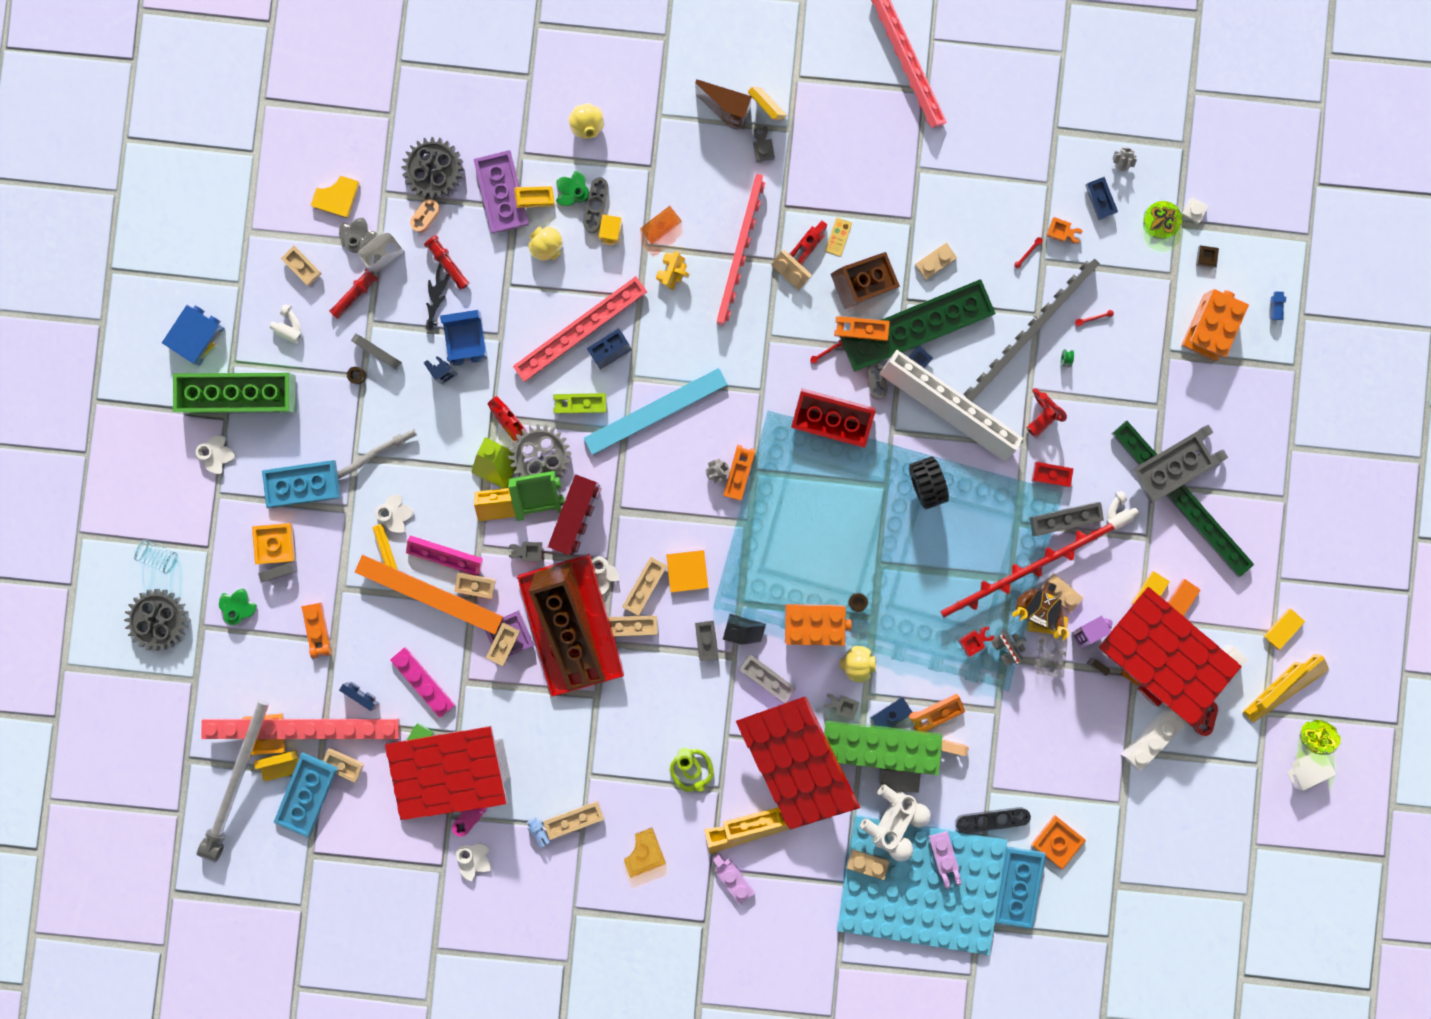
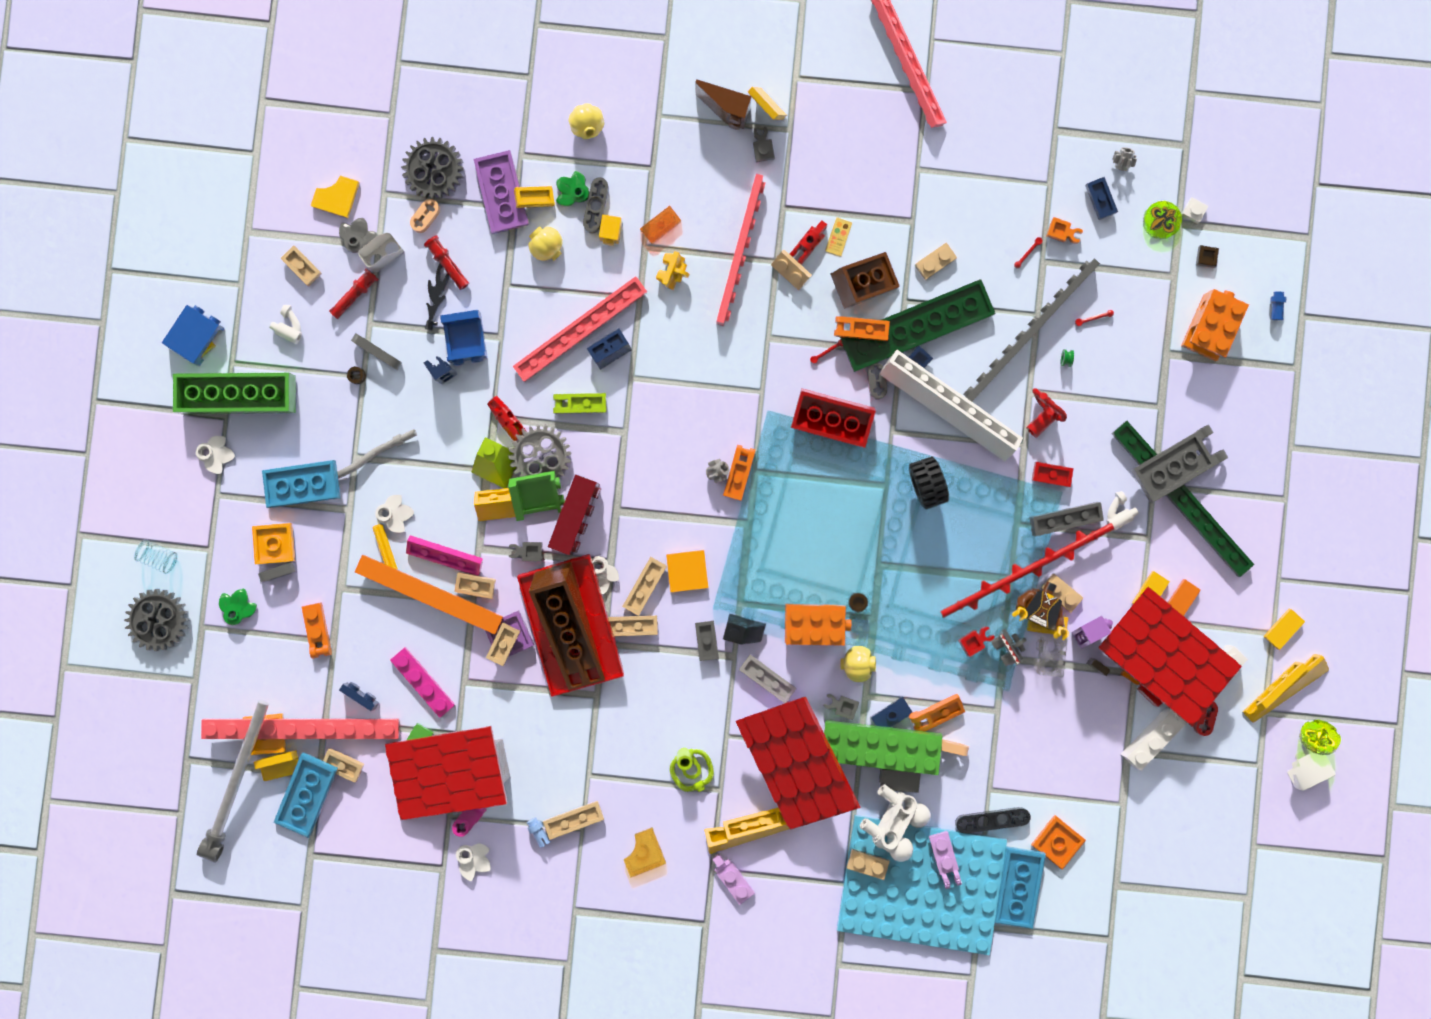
(655, 411): medium azure tile -> none

